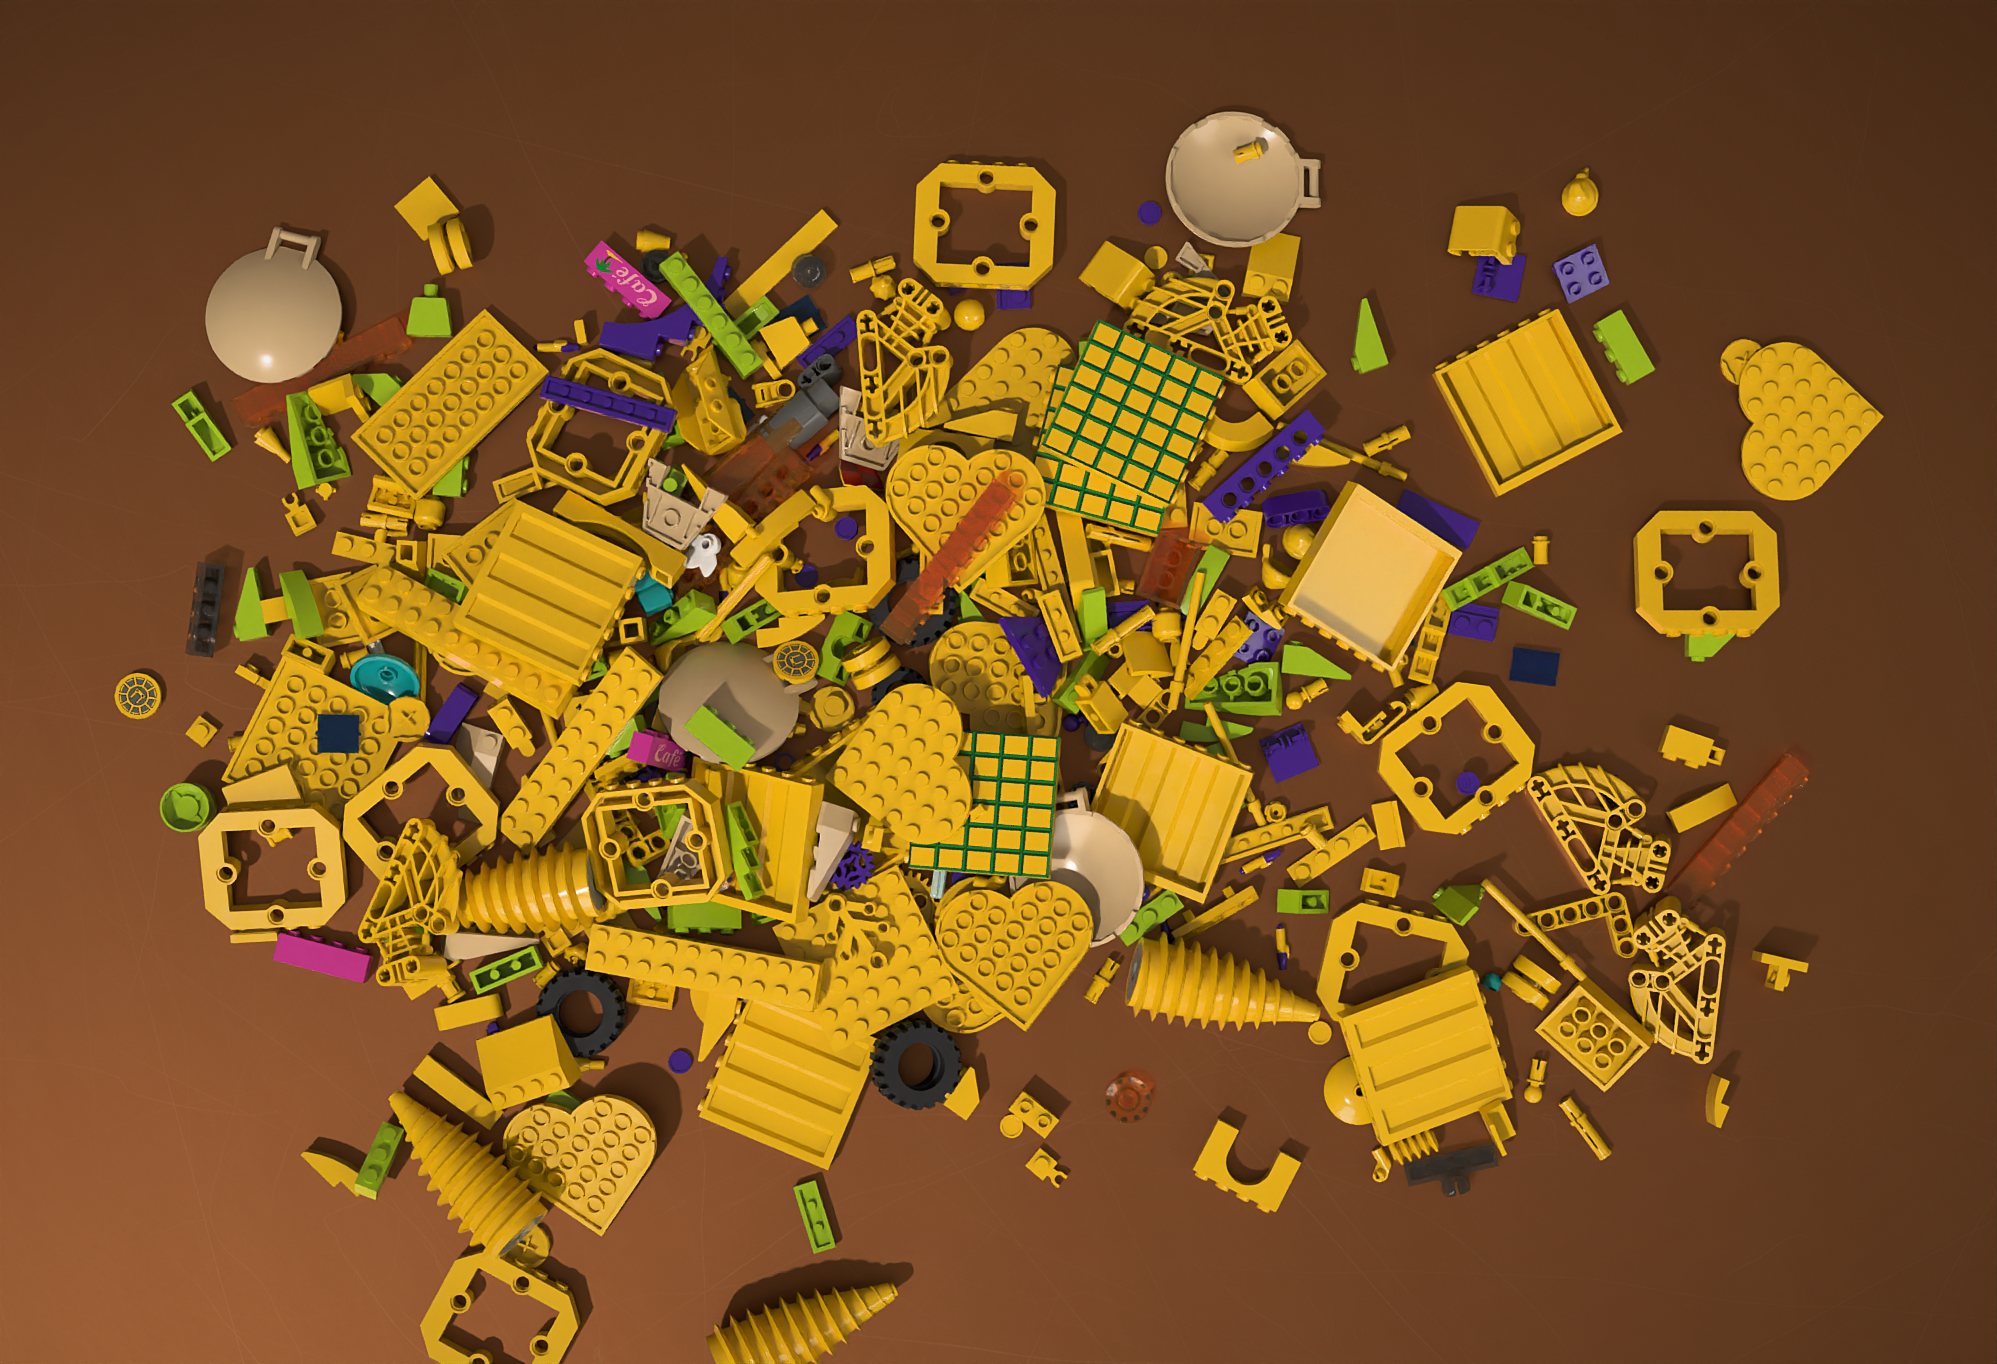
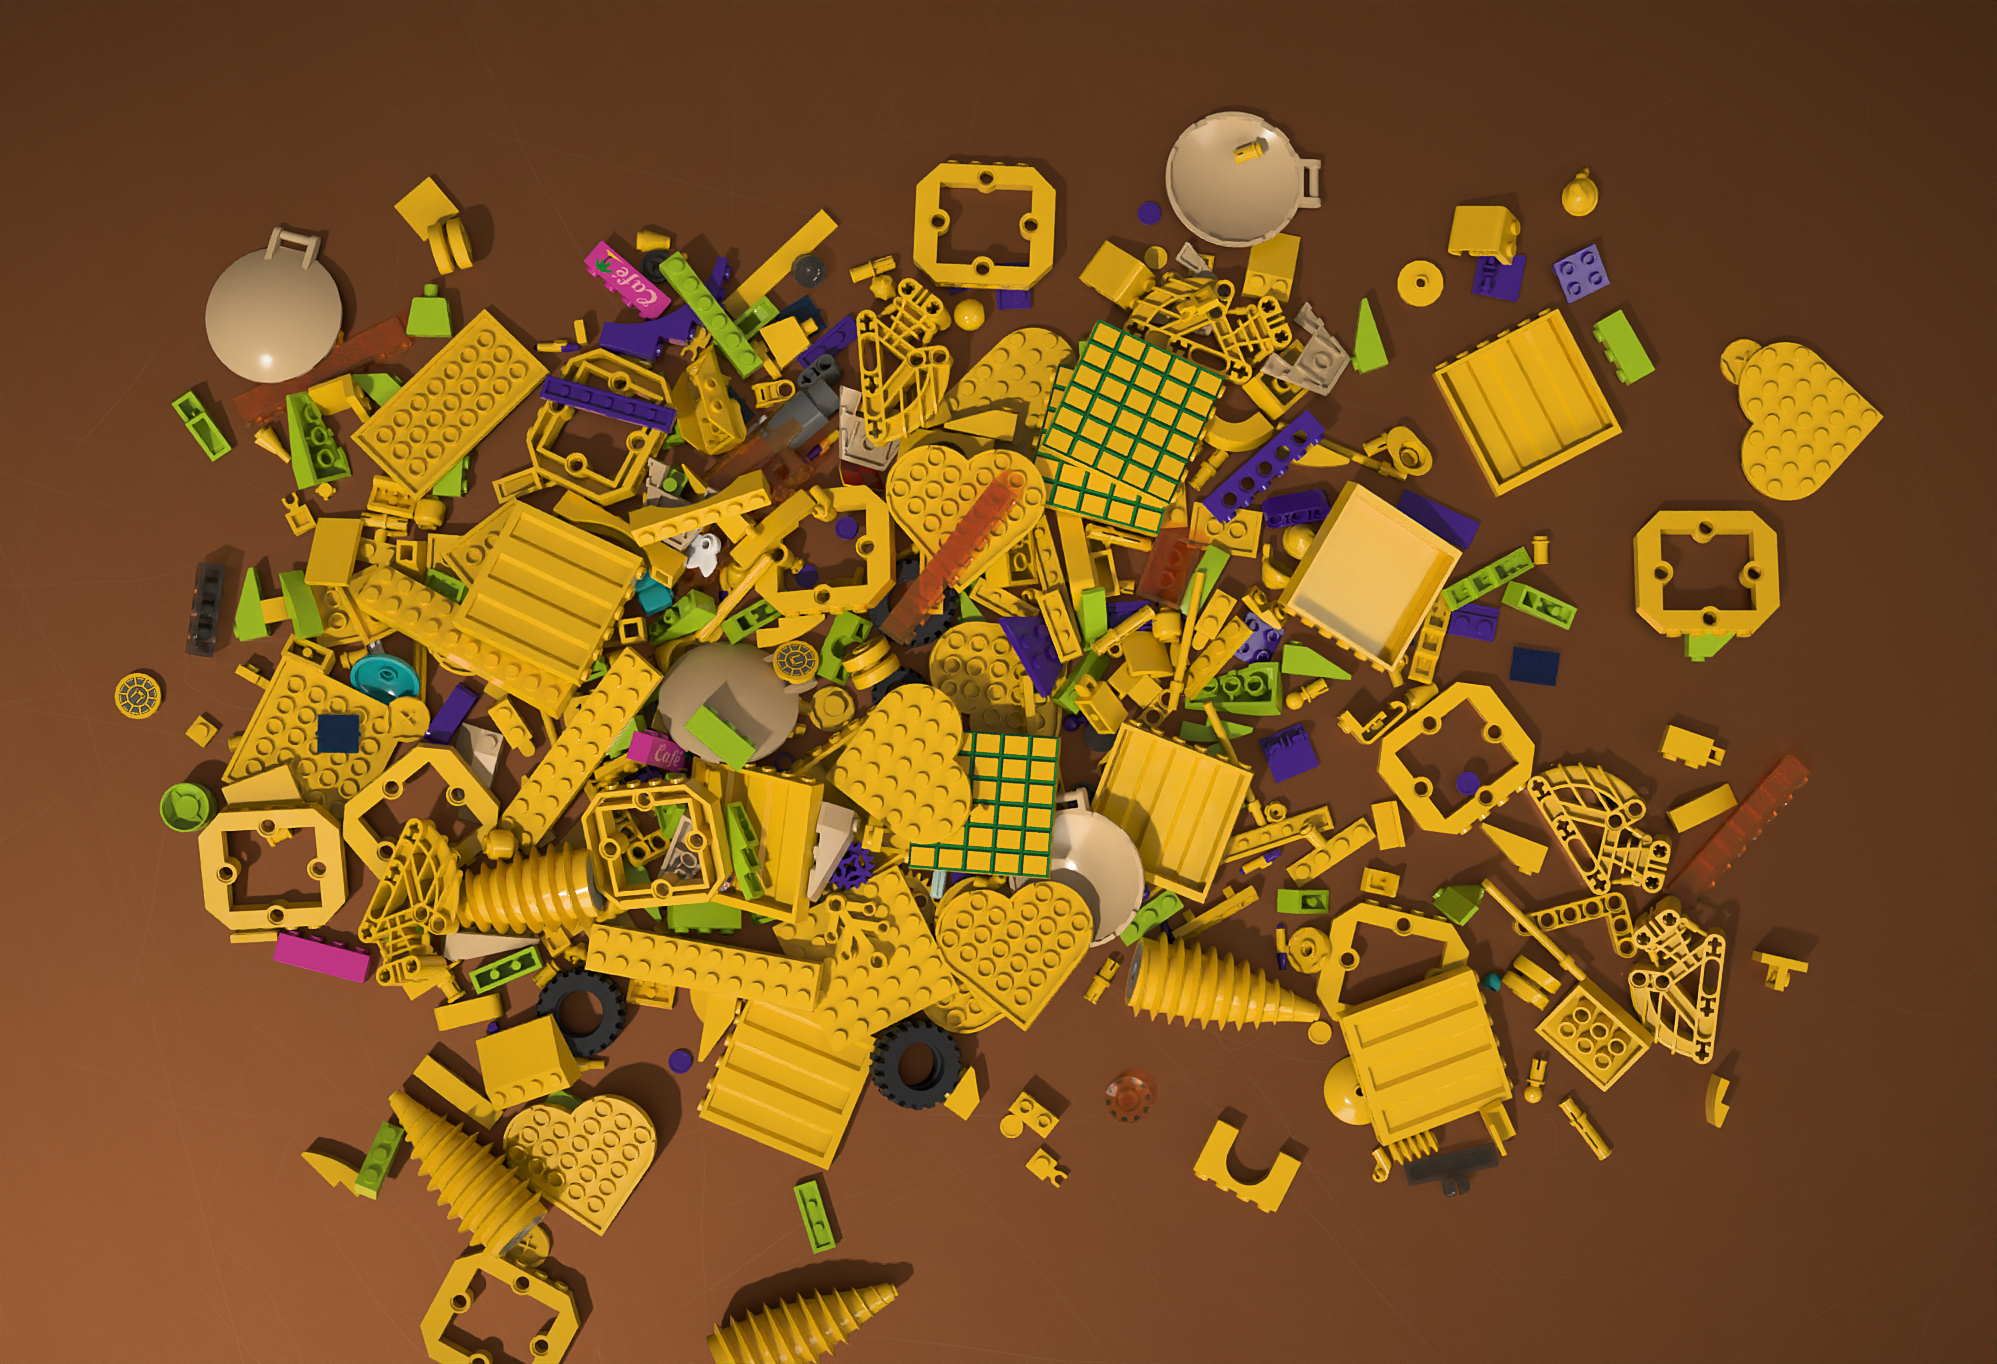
(333, 552): none -> yellow tile
(499, 844): none -> yellow head
(658, 523): none -> yellow arch
(1200, 302): none -> yellow plate
(1300, 946): none -> yellow plate
(1318, 362): none -> tan wing
(1408, 452): none -> yellow piece
(1417, 295): none -> yellow plate
(1518, 850): none -> yellow slope

